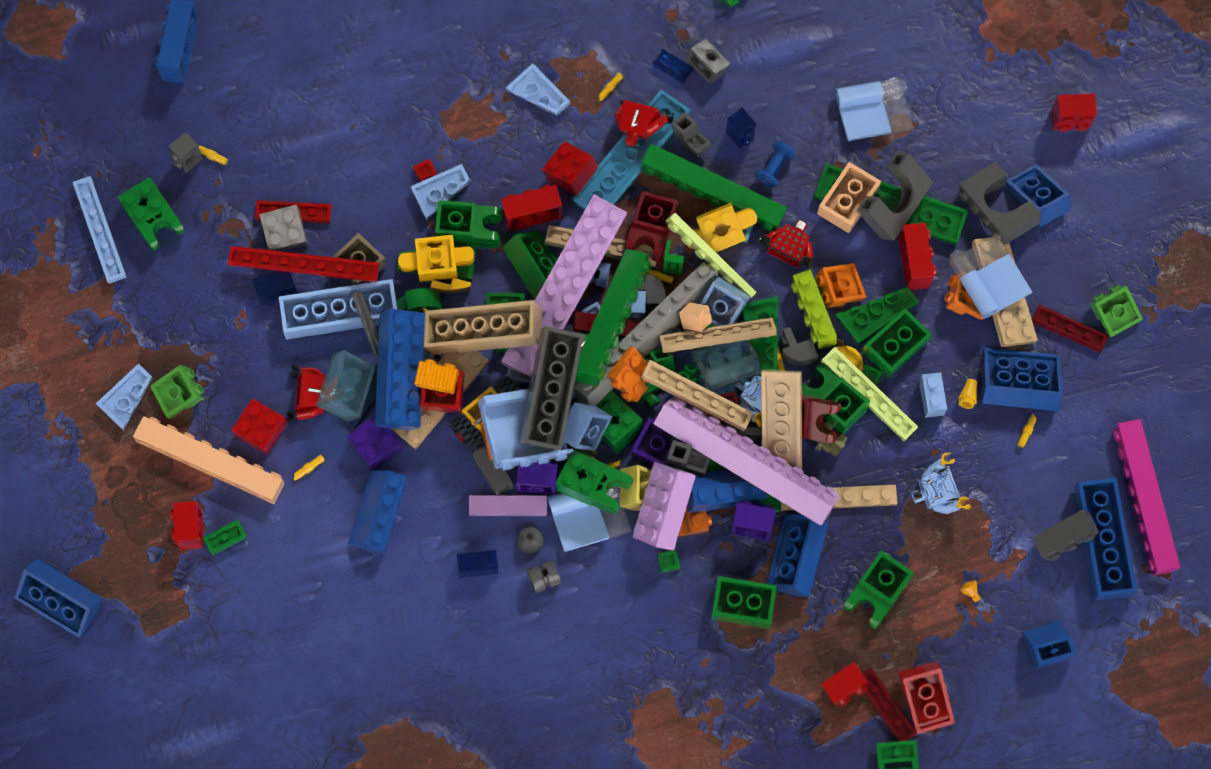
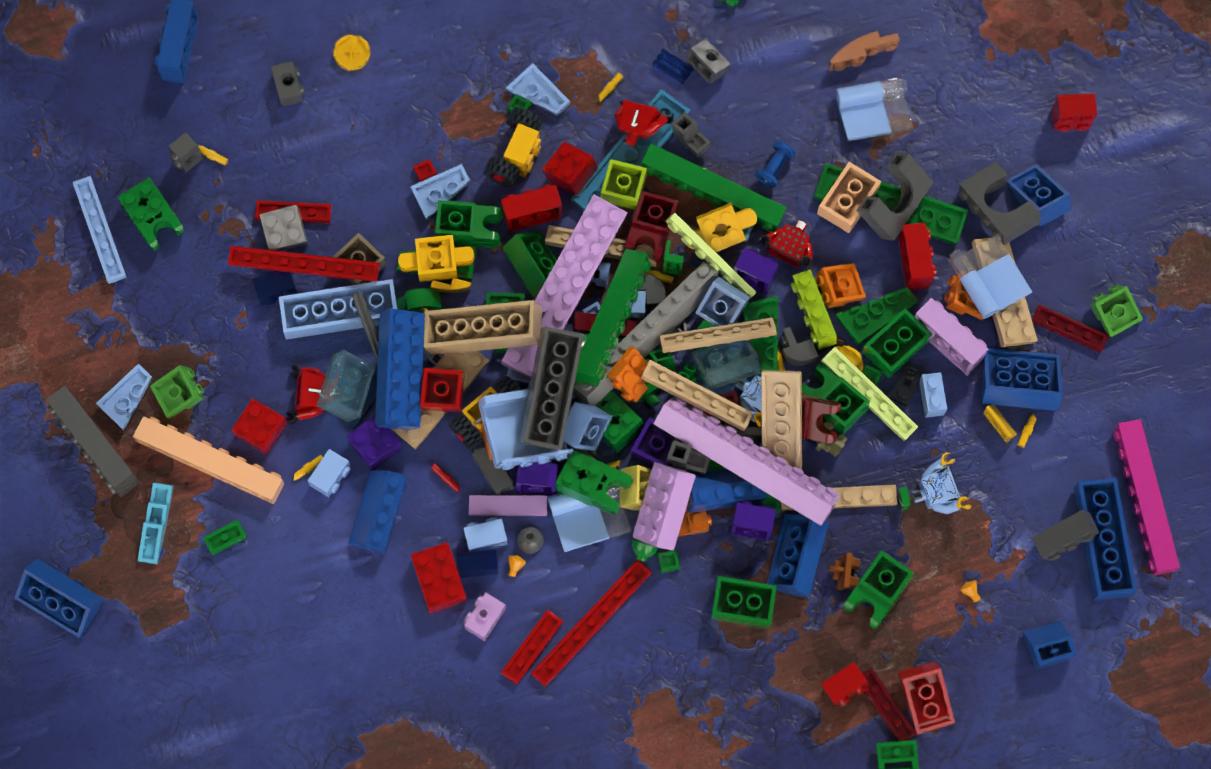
(90, 439): none -> dark grey brick
(155, 523): none -> medium azure slope
(187, 525): red brick -> none
(284, 73): none -> dark grey brick
(329, 473): none -> light blue brick
(351, 52): none -> yellow tile
(436, 377): light orange brick -> none
(438, 578): none -> red brick
(445, 477): none -> red piece
(484, 617): none -> lavender brick
(485, 535): none -> light blue brick
(515, 563): none -> light orange rock
(519, 101): none -> green tile
(520, 151): none -> brick
(532, 647): none -> red tile
(539, 582): dark grey wheel -> none
(591, 623): none -> red tile
(623, 184): none -> lime brick
(643, 550): none -> green brick
(695, 317): light nougat brick -> none
(741, 128): clear blue brick -> none
(756, 270): none -> dark purple brick
(842, 571): none -> dark orange hips
(857, 50): none -> nougat slope
(904, 499): none -> green tile
(906, 385): none -> black plate
(951, 337): none -> lavender brick
(968, 395): yellow cone -> none
(999, 423): none -> yellow slope

